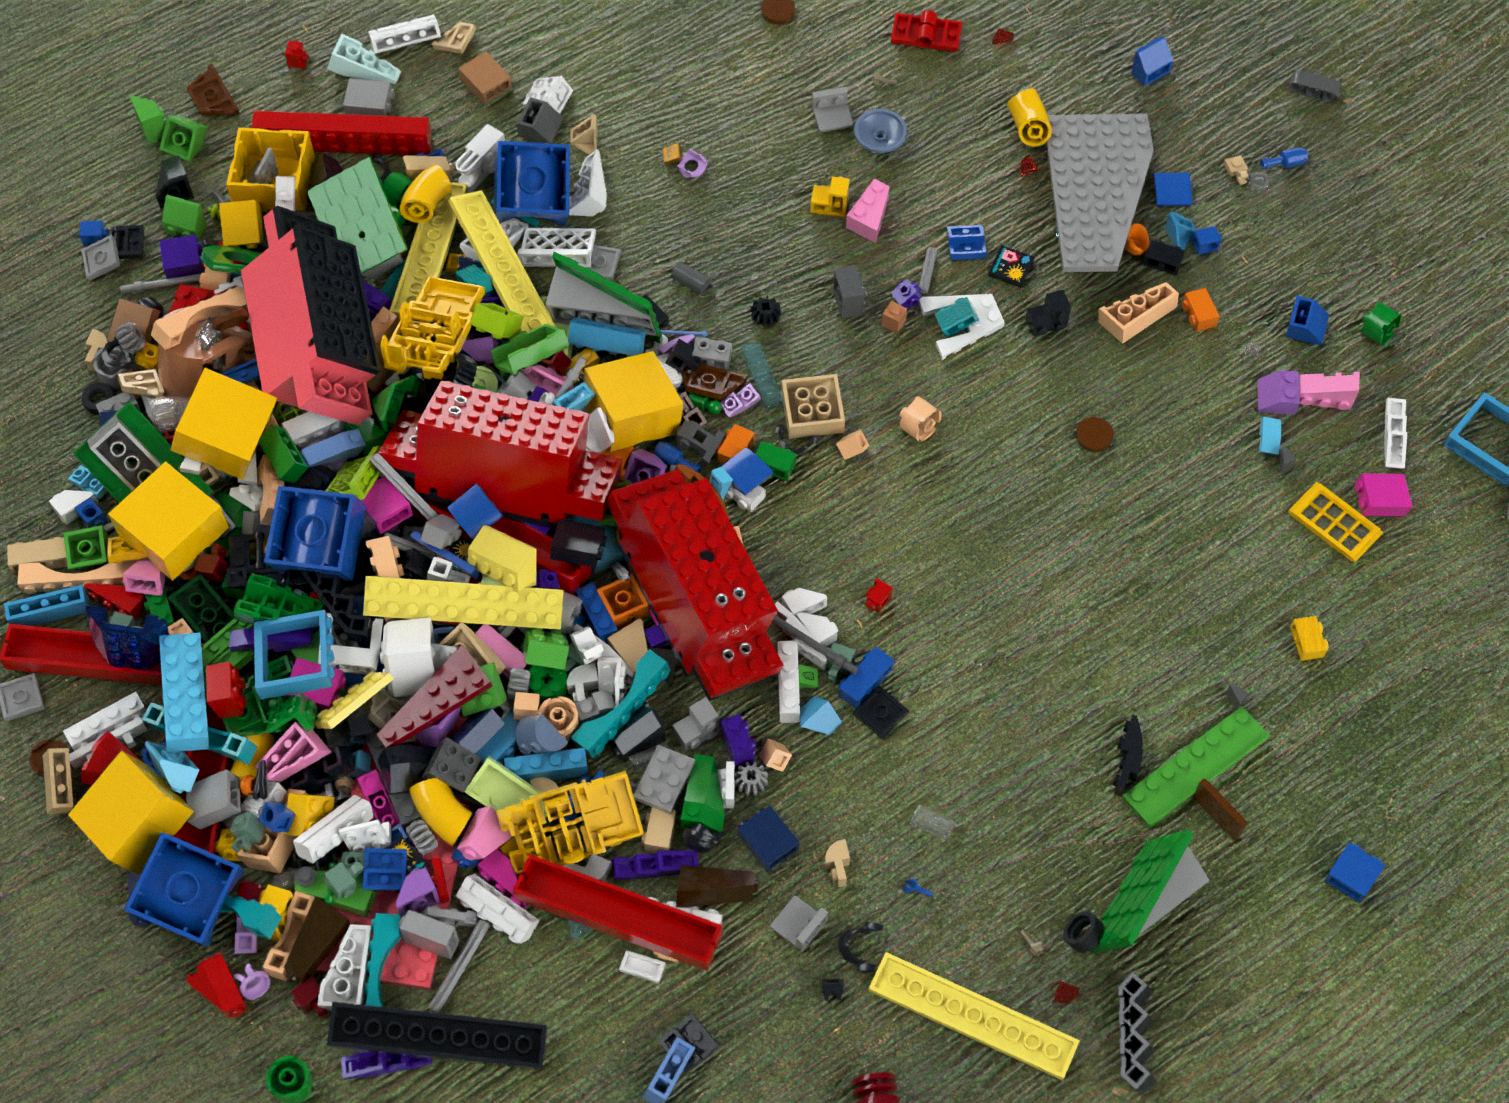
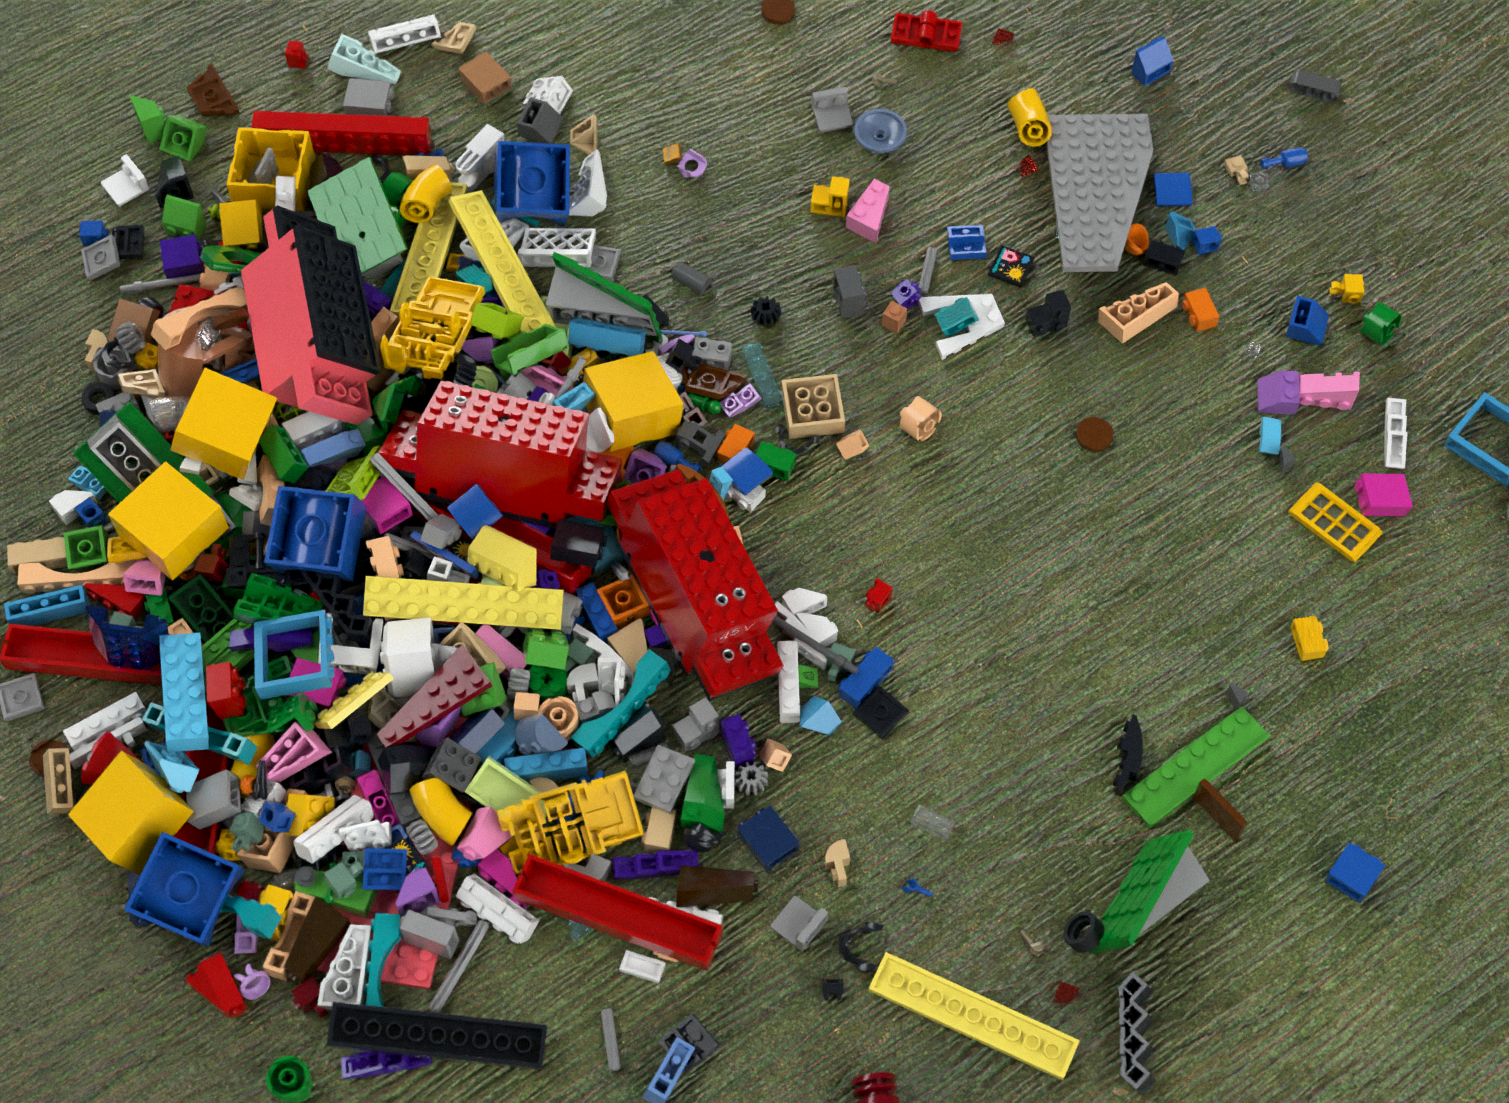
(126, 183): none -> white bracket
(586, 645): white brick -> none
(610, 1039): none -> light grey axle
(1350, 288): none -> yellow brick

